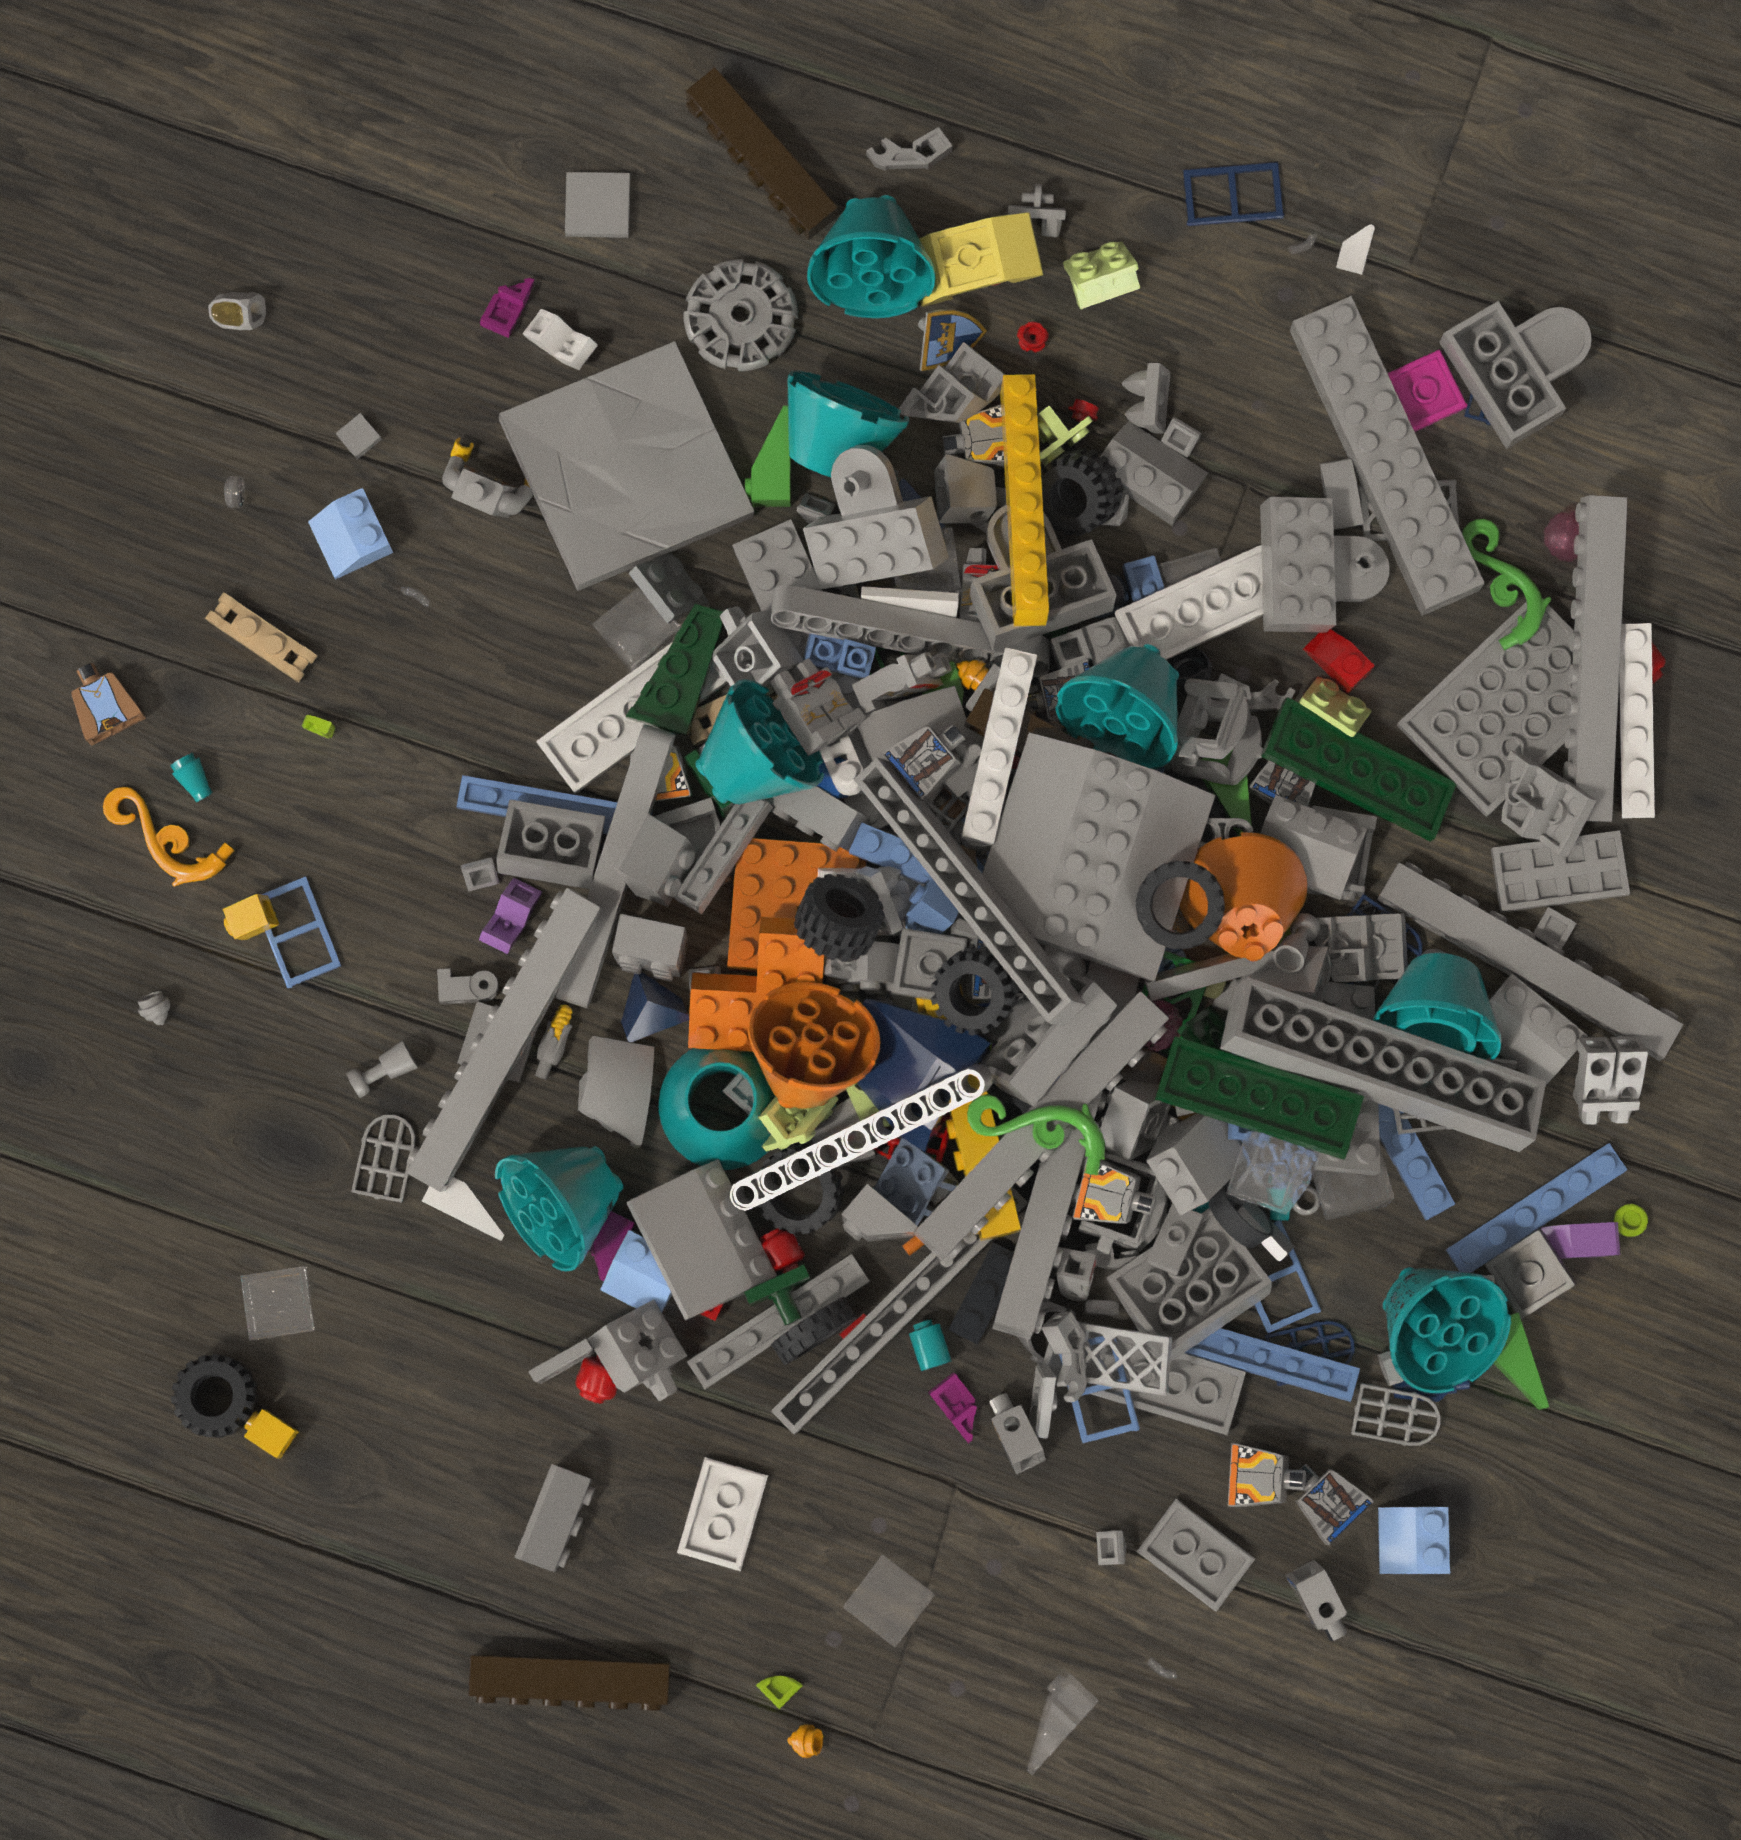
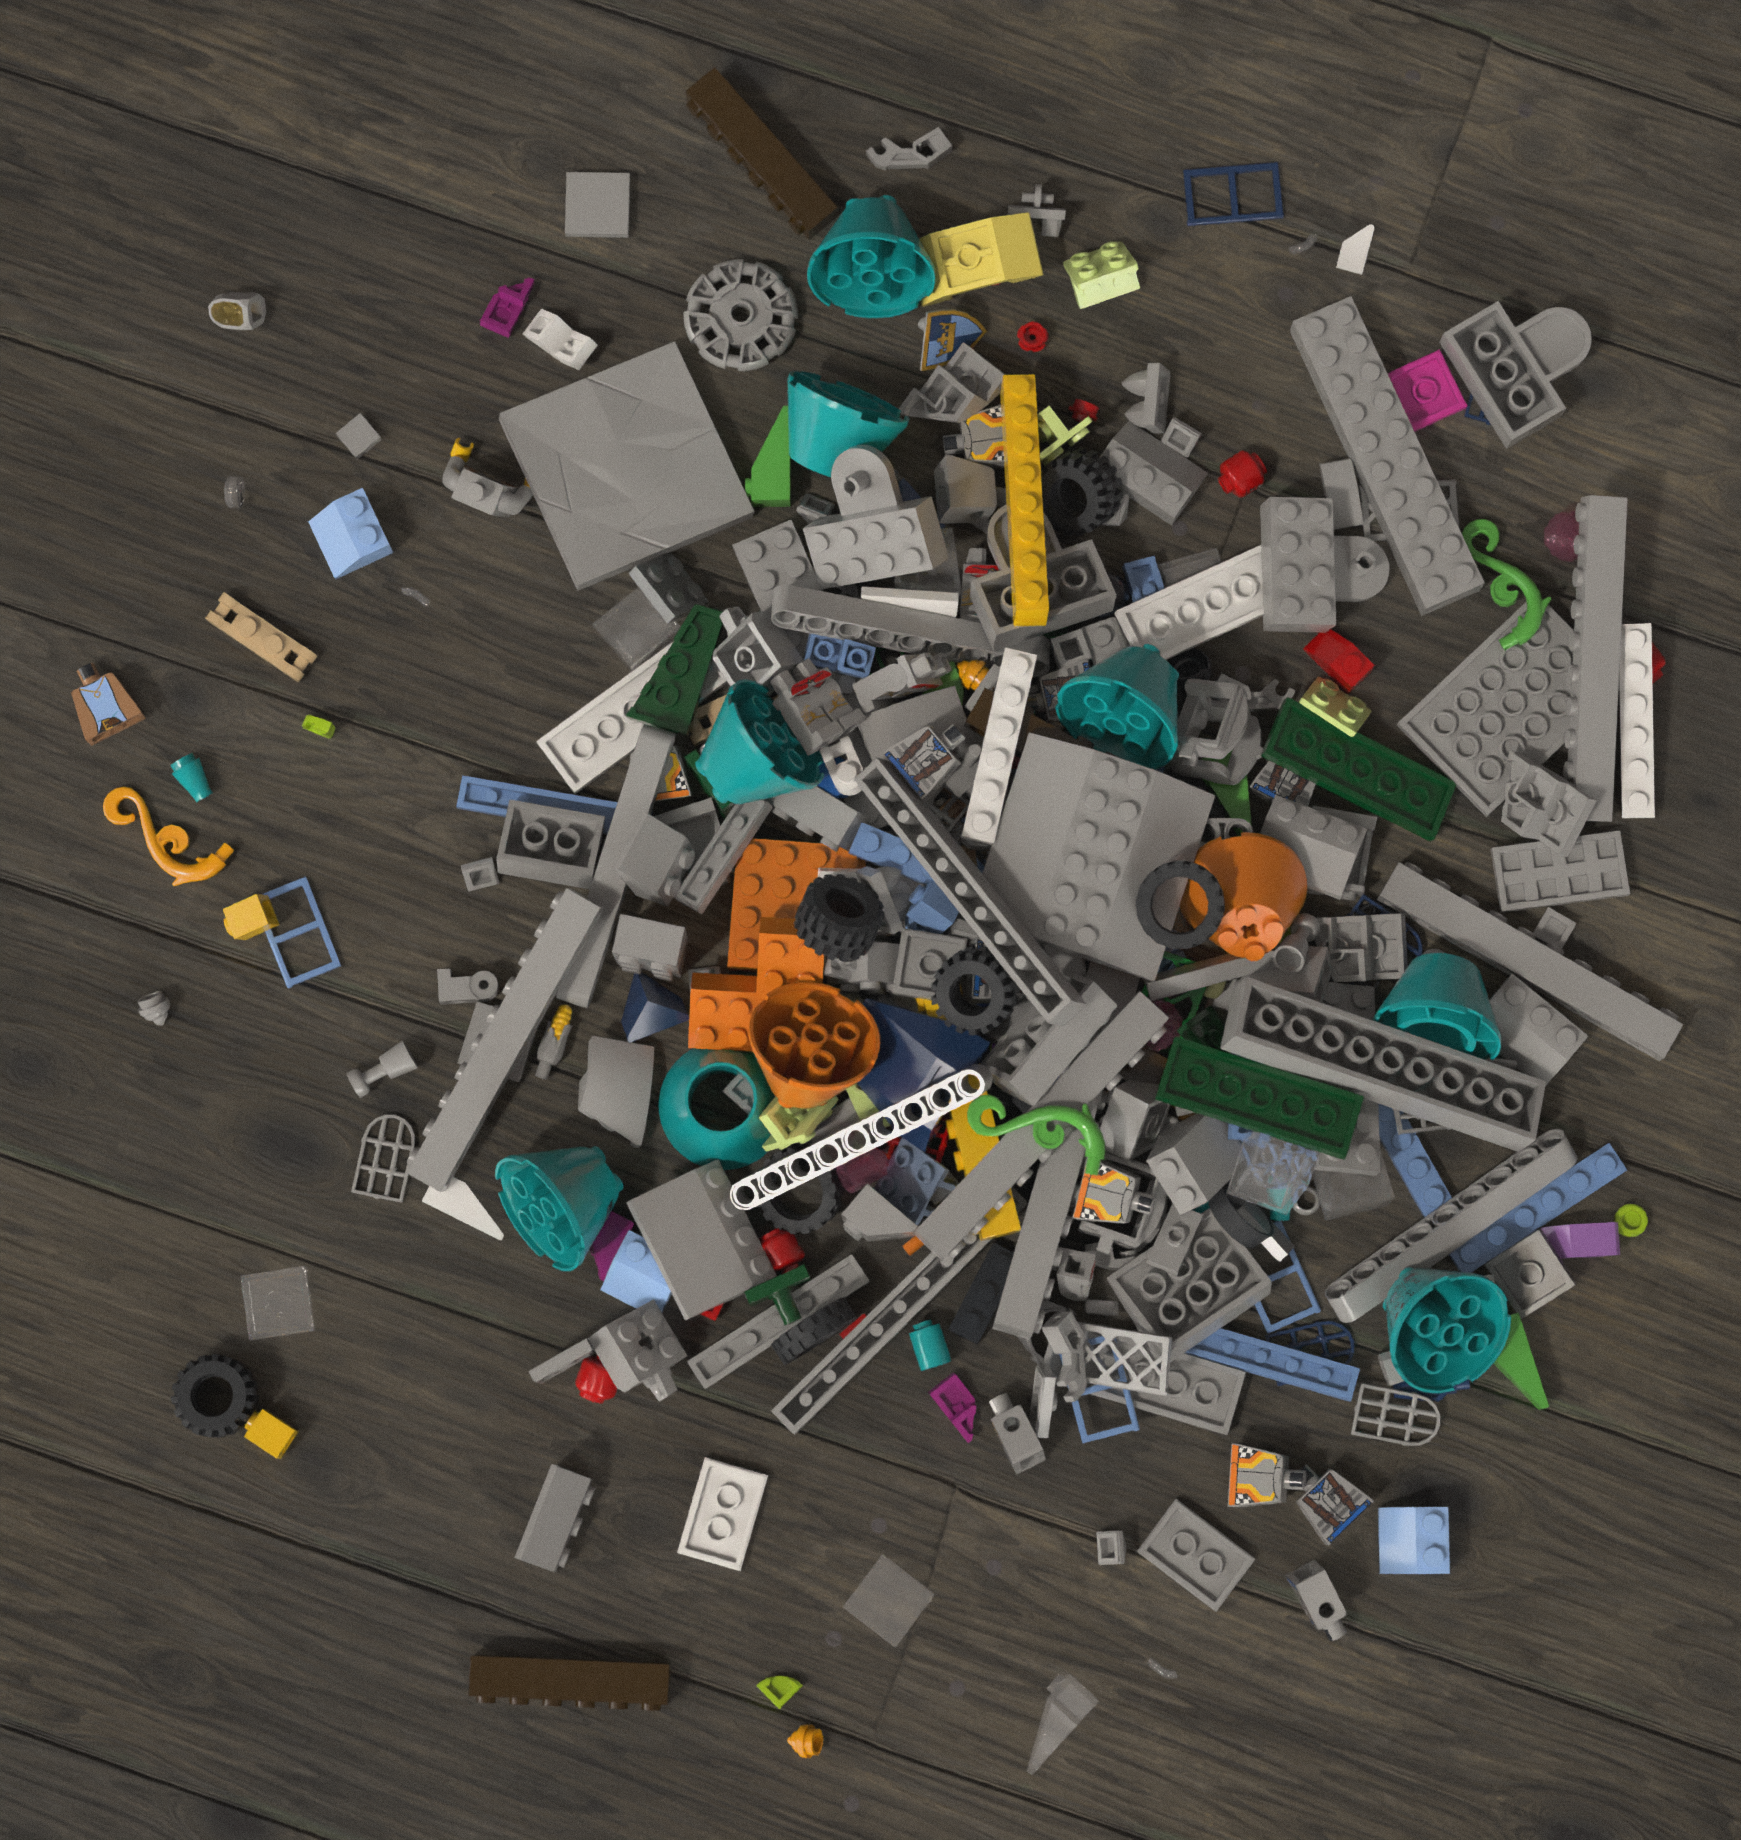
(510, 915): medium lavender slope -> none
(863, 1170): none -> clear pink brick
(1242, 473): none -> red head
(1452, 1224): none -> light grey beam
(1609, 1077): light grey hips -> none

